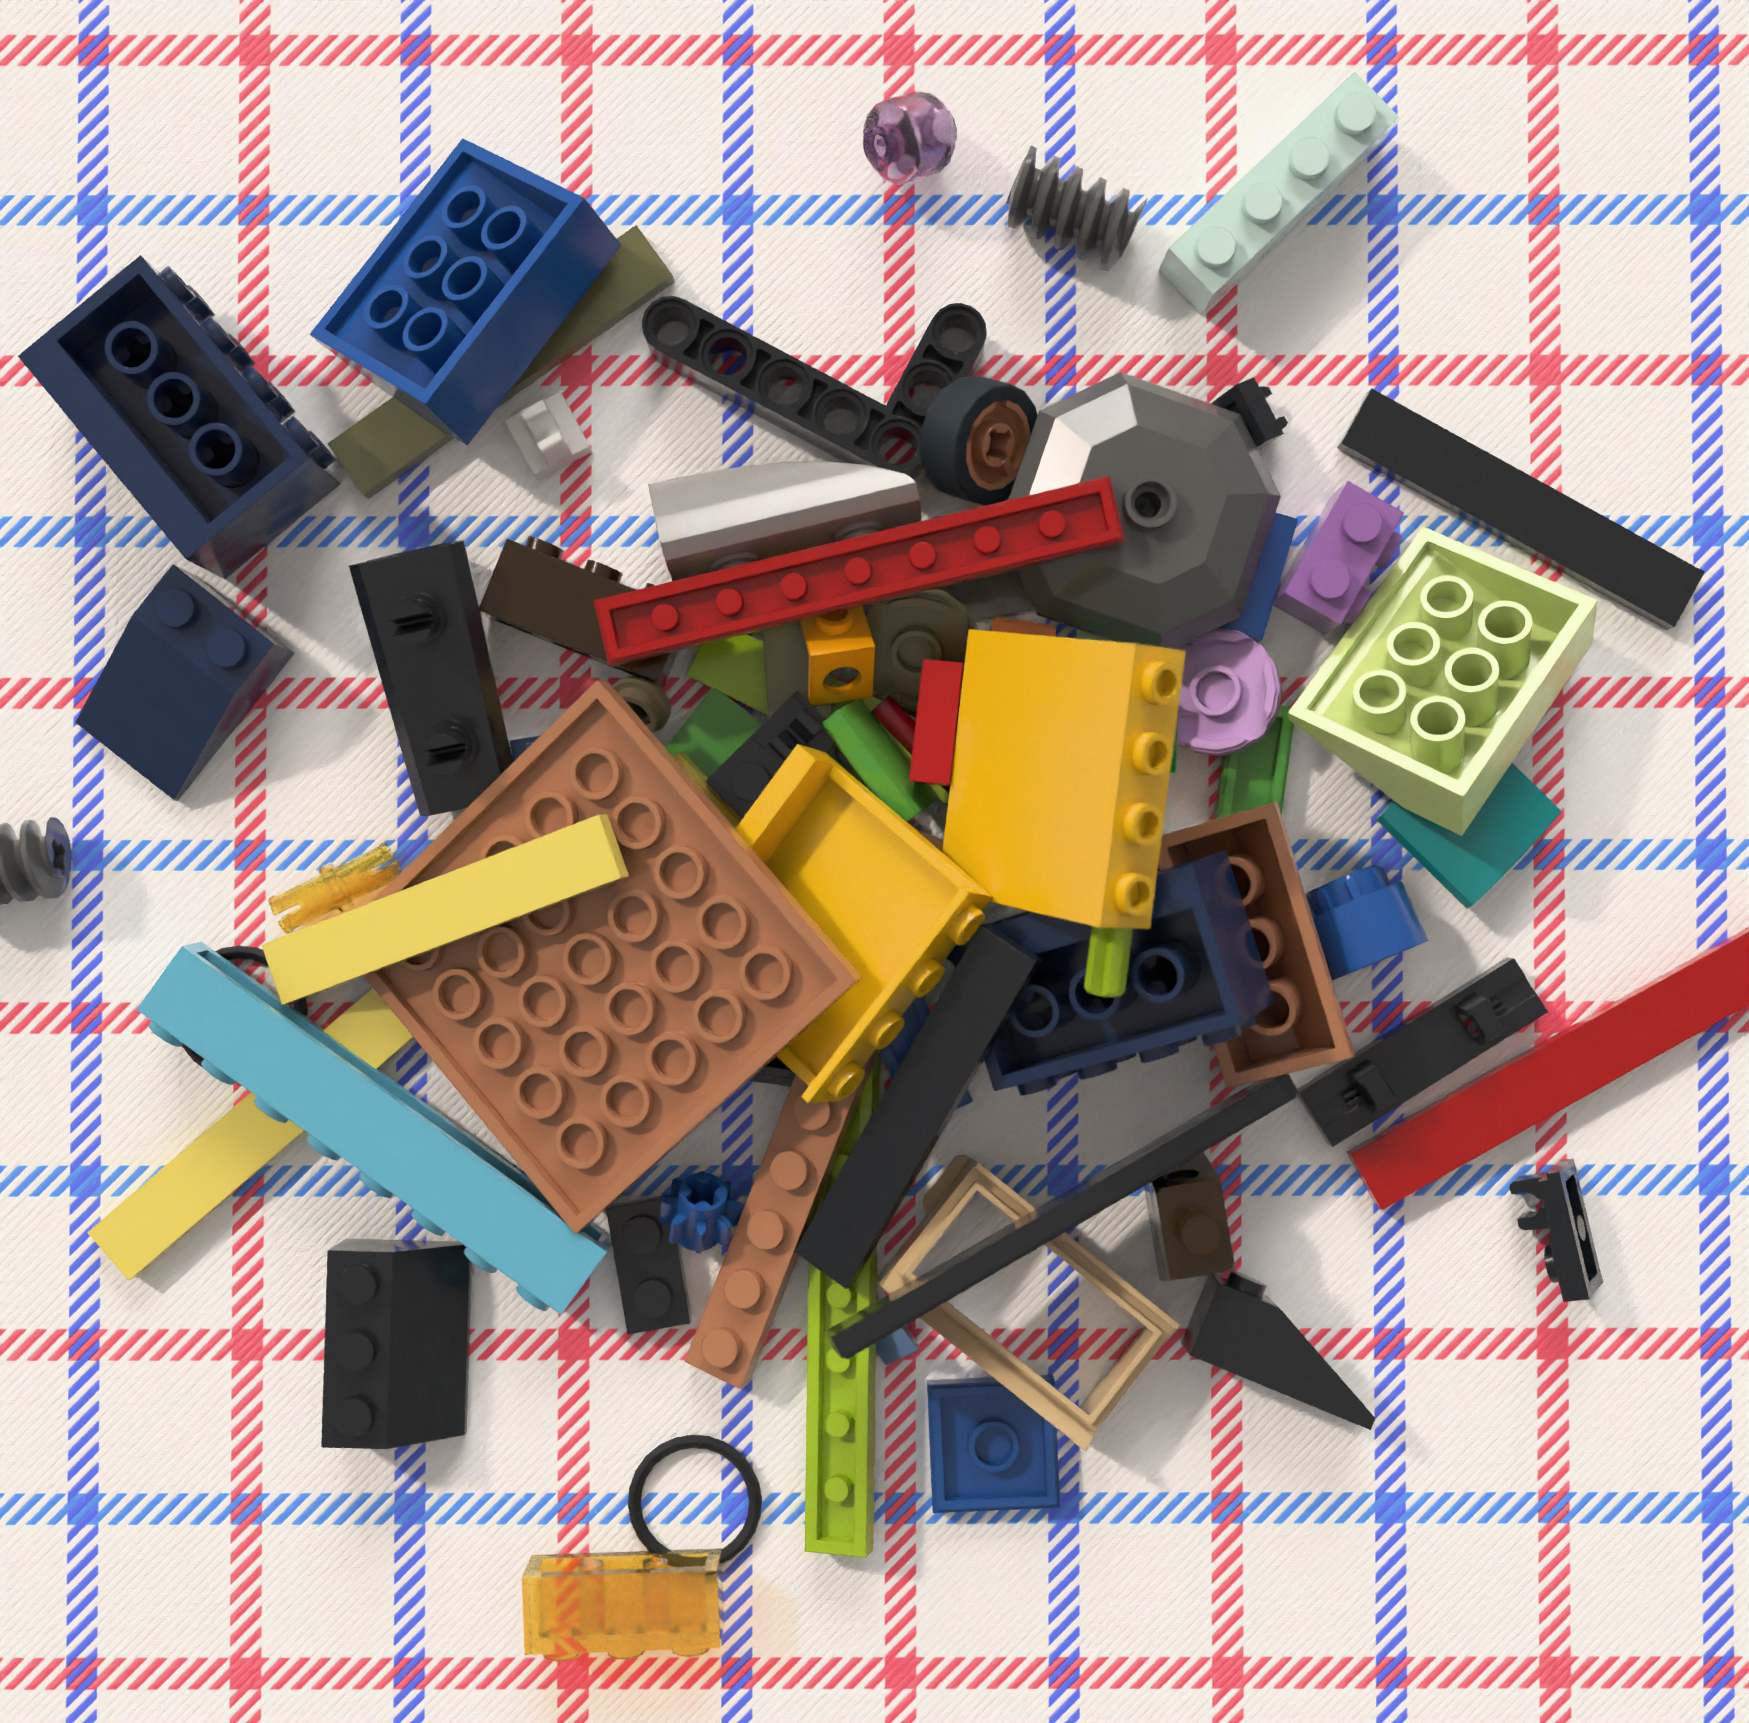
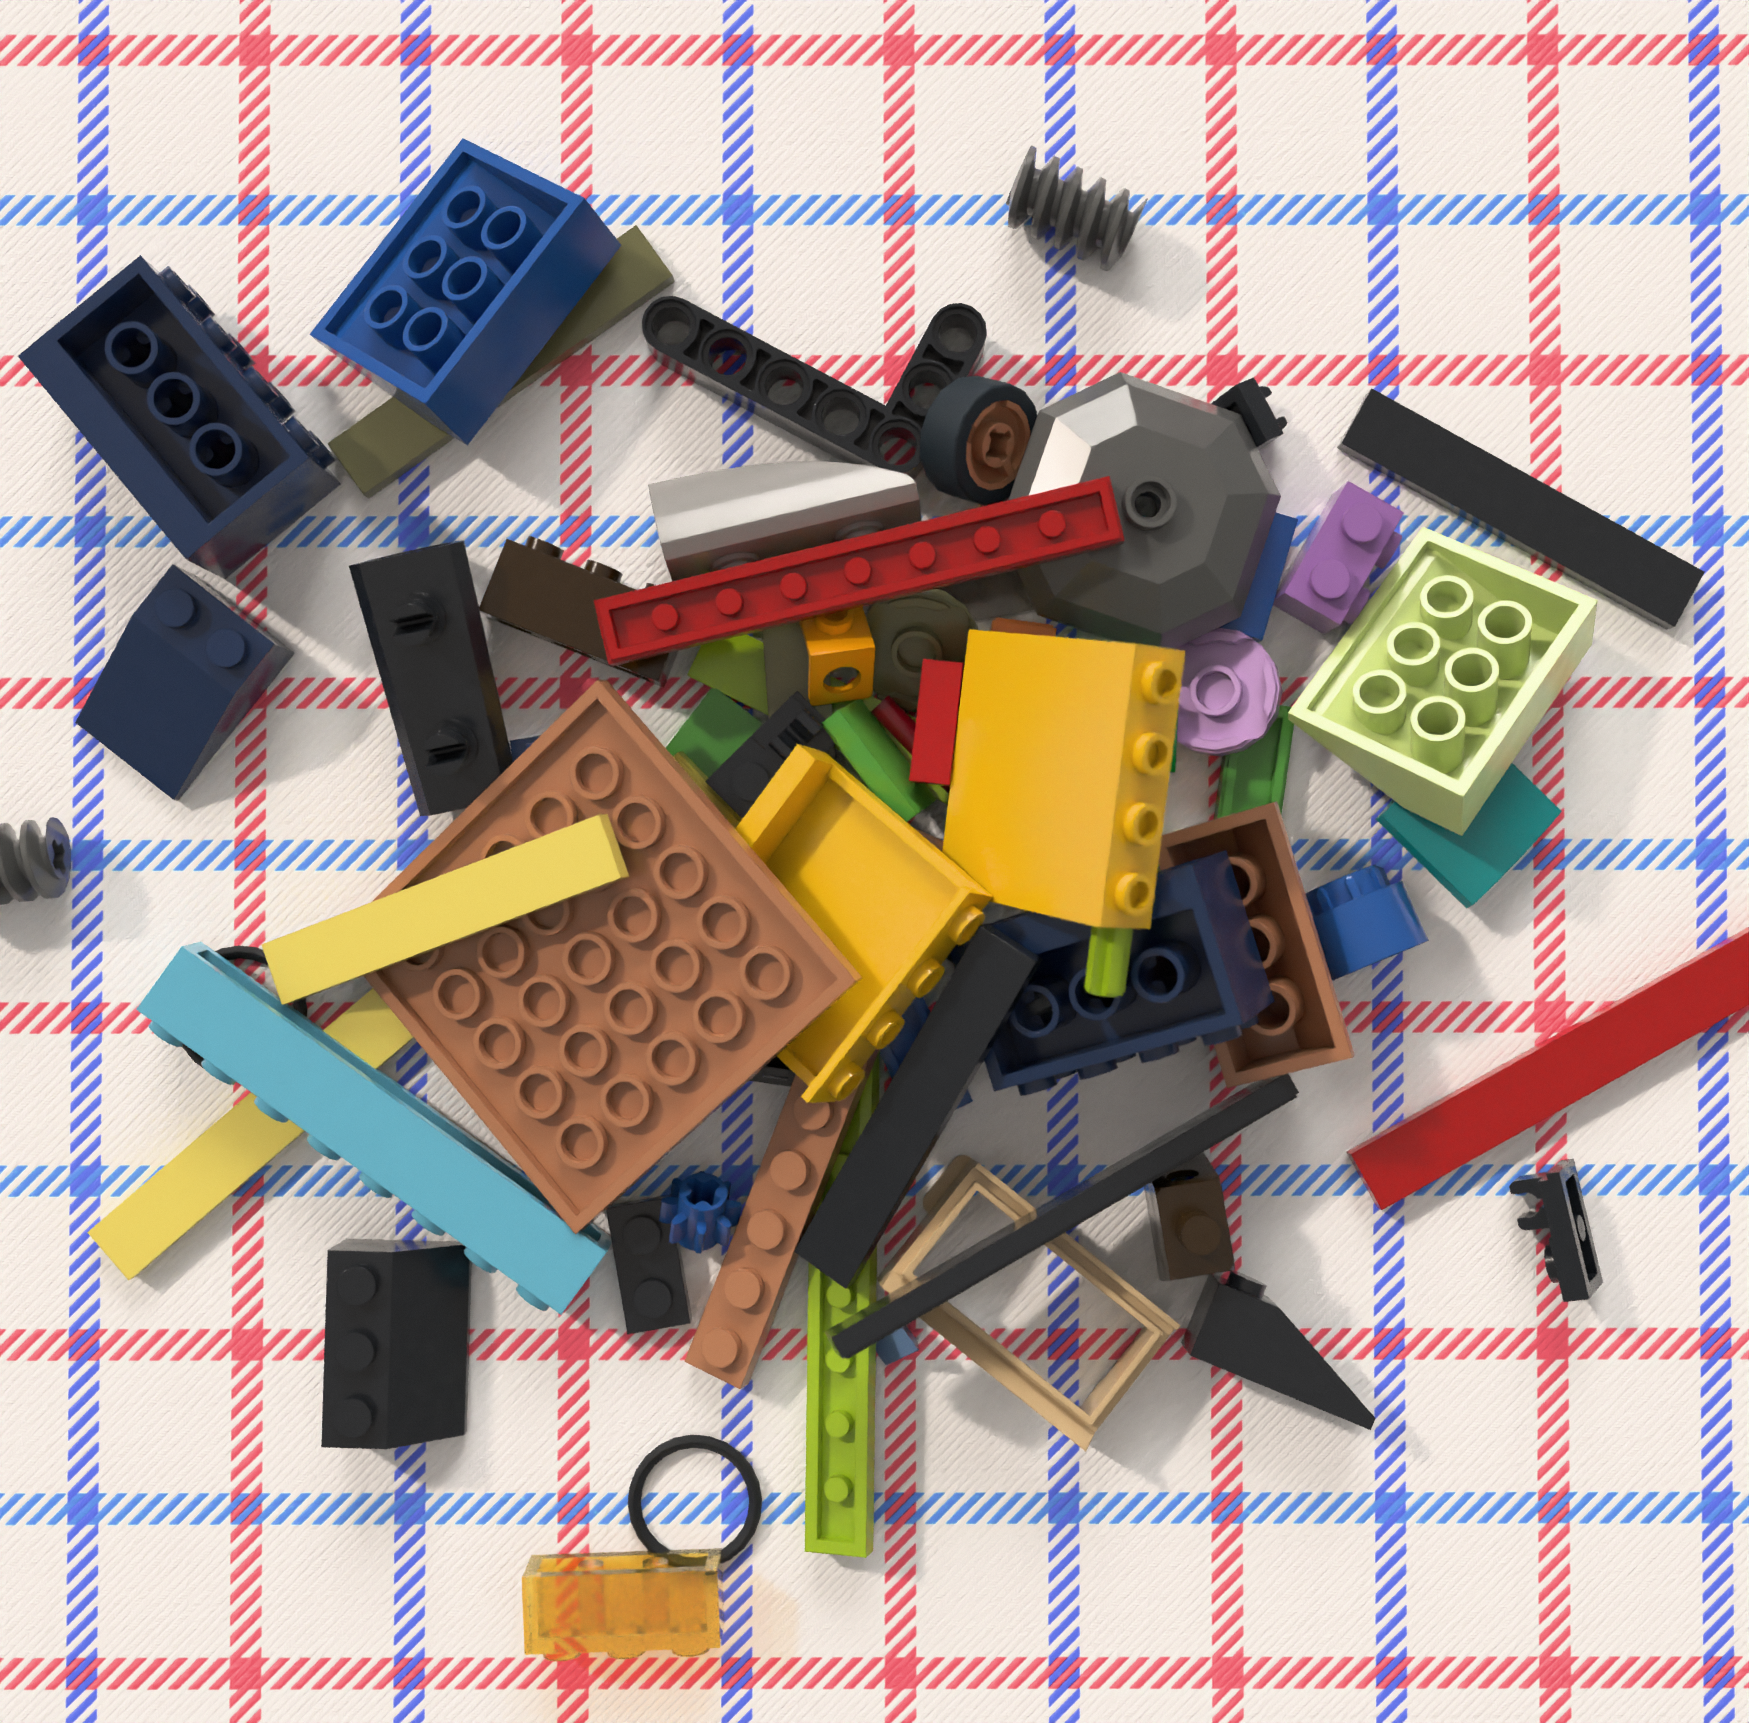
(335, 888): clear yellow pin -> none
(548, 435): white tile -> none
(646, 701): dark tan plate -> none
(909, 137): clear purple head -> none
(989, 1448): blue tile -> none
(1278, 193): light aqua brick -> none
(1420, 1051): black hinge -> none

